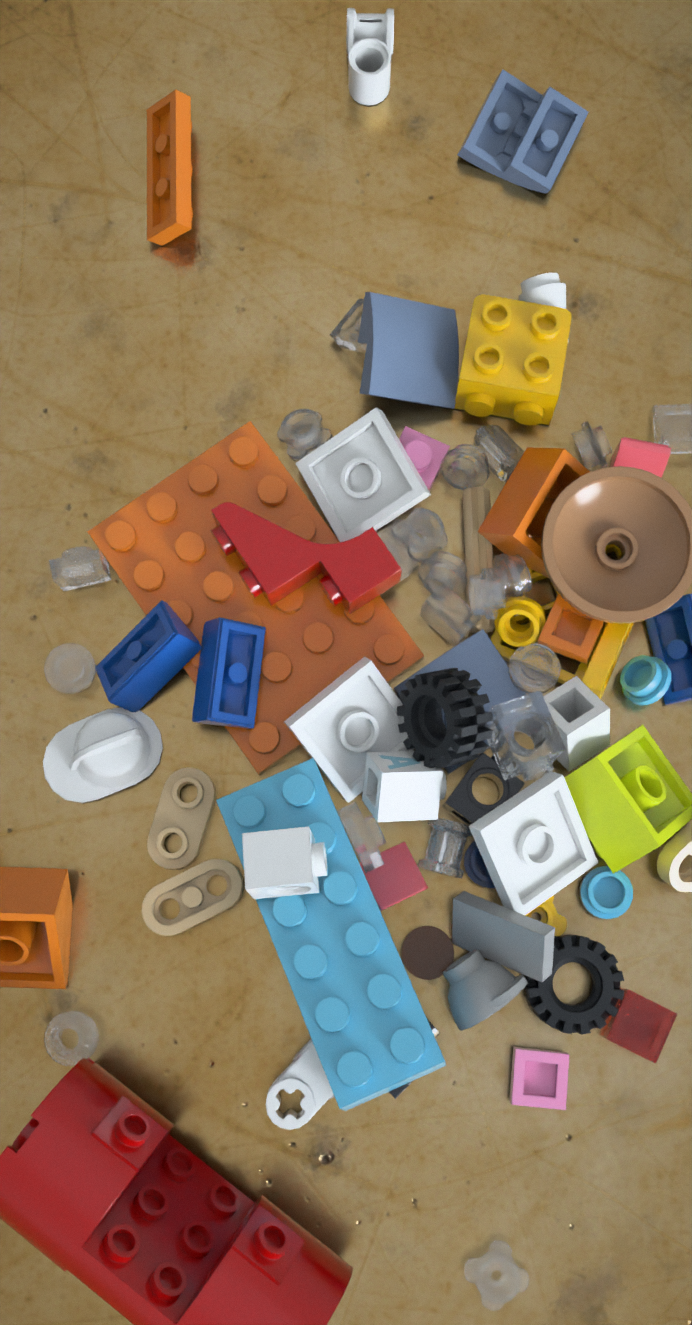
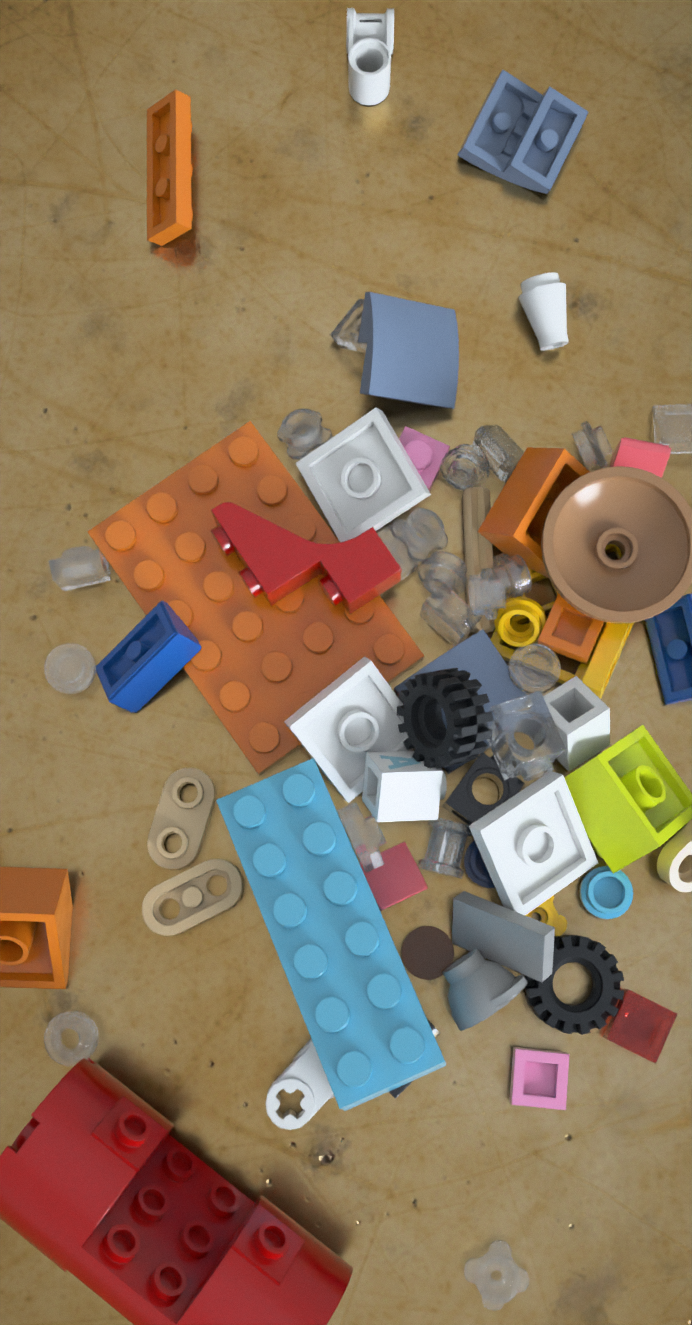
(102, 754): white piece -> none
(228, 673): blue slope -> none
(282, 862): white brick -> none
(513, 360): yellow bracket -> none
(645, 679): medium azure plate -> none

